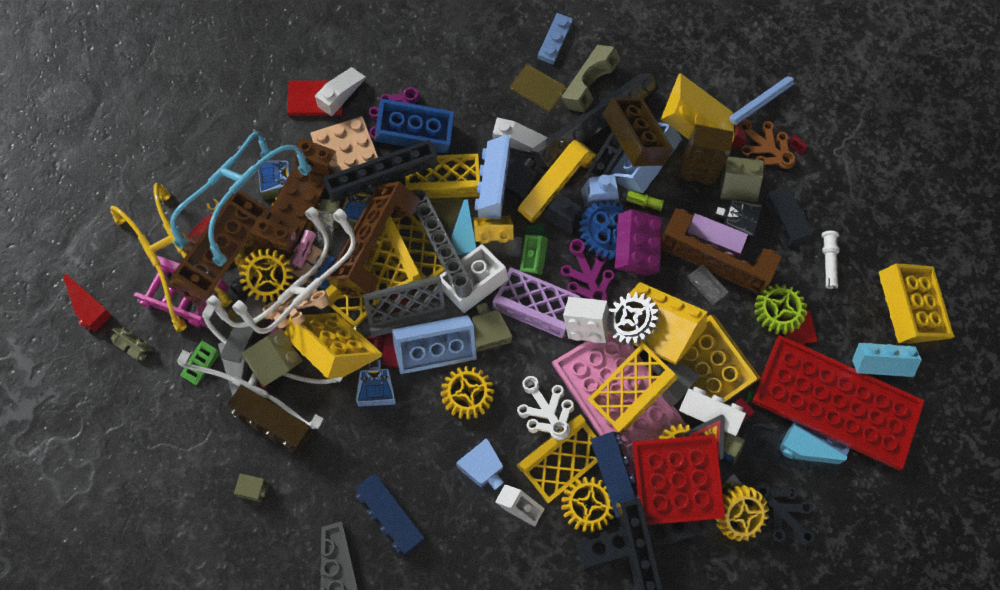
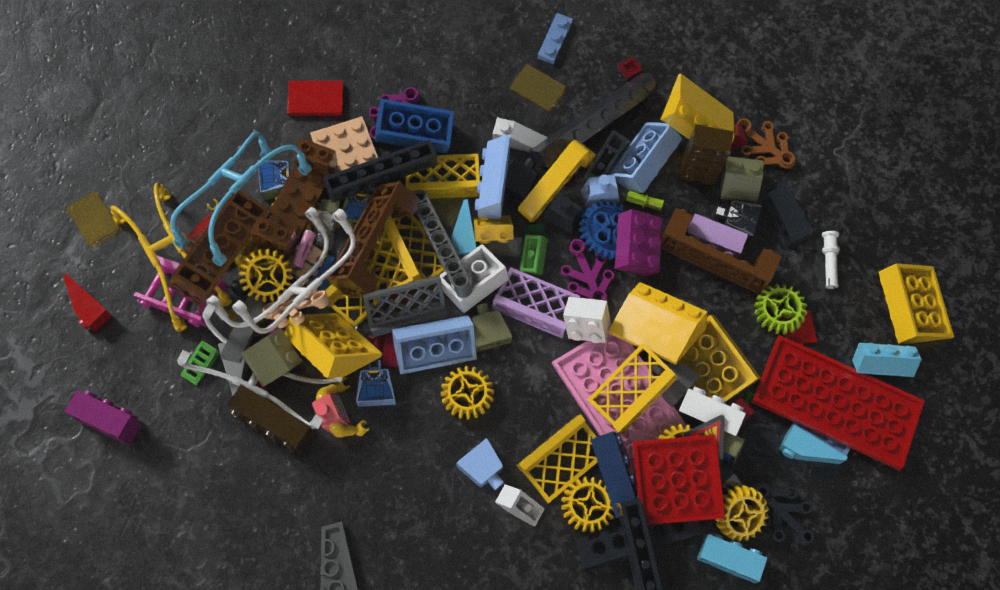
(92, 218): none -> clear yellow piece
(103, 416): none -> magenta brick
(125, 338): olive hinge -> none
(251, 487): olive brick -> none
(331, 409): none -> torso
(338, 90): white slope -> none
(390, 515): dark blue brick -> none
(546, 411): white plant -> none
(600, 62): olive arch -> none
(630, 68): none -> dark red plate
(637, 131): dark brown brick -> none
(644, 319): gear -> none
(707, 284): clear plate -> none
(732, 557): none -> medium azure brick
(761, 100): light blue axle -> none
(798, 145): dark red slope -> none

